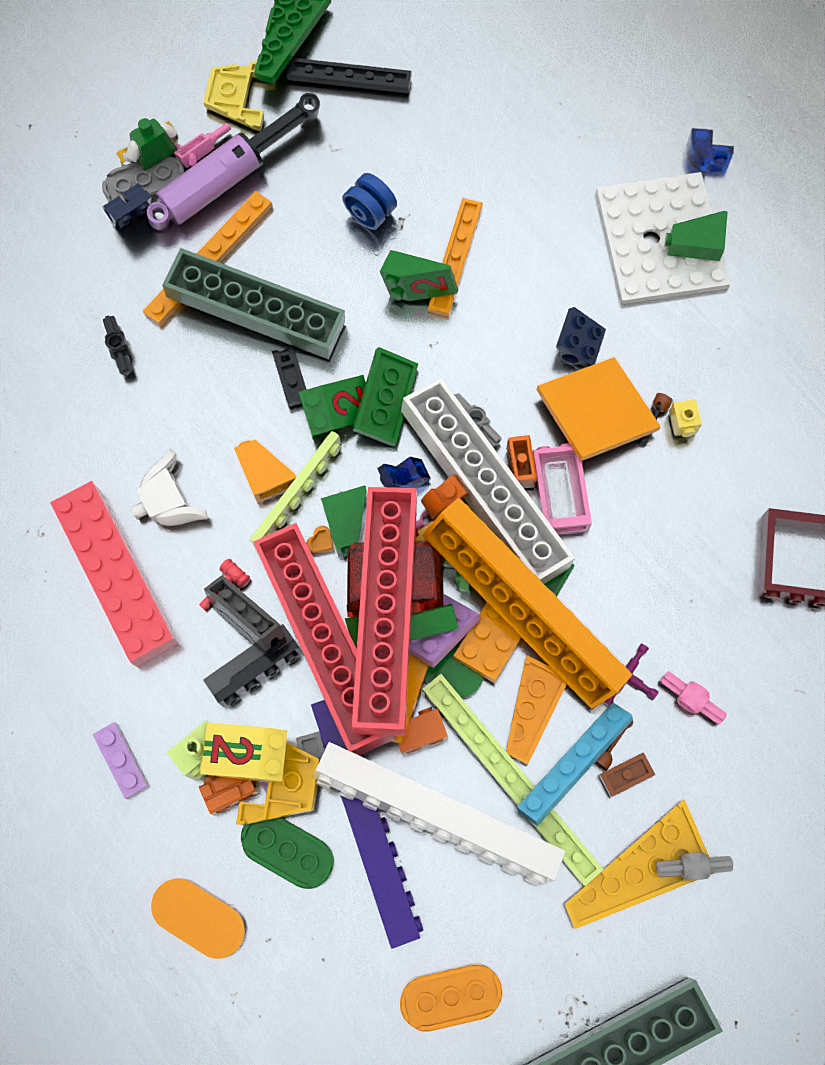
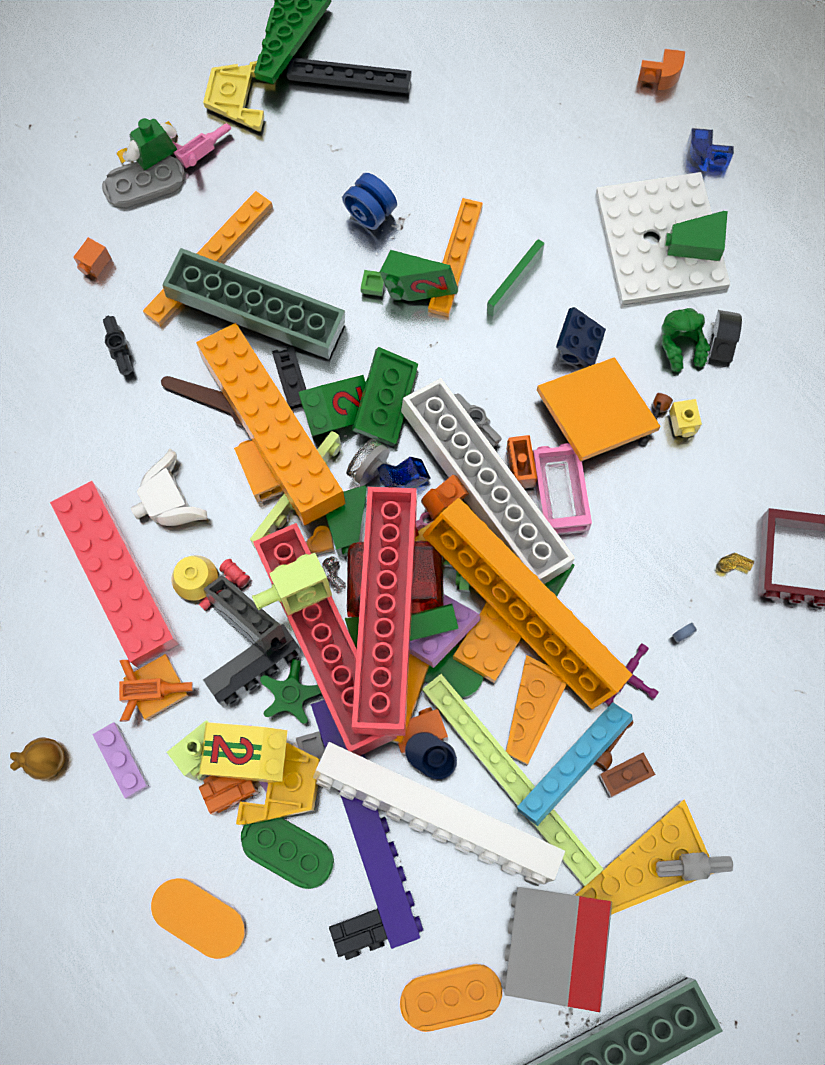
(39, 759): none -> pearl gold hat
(92, 257): none -> orange brick
(136, 204): dark blue plate -> none
(144, 690): none -> orange piece
(162, 669): none -> light orange tile
(192, 576): none -> light yellow cone
(203, 394): none -> reddish brown sword
(224, 167): lavender piece -> none
(271, 424): none -> light orange brick
(289, 693): none -> green animal
(296, 585): none -> yellowish green brick
(329, 566): none -> clear arm
(358, 933): none -> black brick
(366, 461): none -> piece
(372, 283): none -> bright green plate
(431, 755): none -> dark blue cap
(515, 277): none -> green tile
(557, 949): none -> light grey panel
(665, 72): none -> orange brick
(684, 323): none -> green hair
(684, 632): none -> sand blue tile
(693, 697): bright pink axle -> none
(726, 335): none -> black brick
(735, 560): none -> clear yellow arm

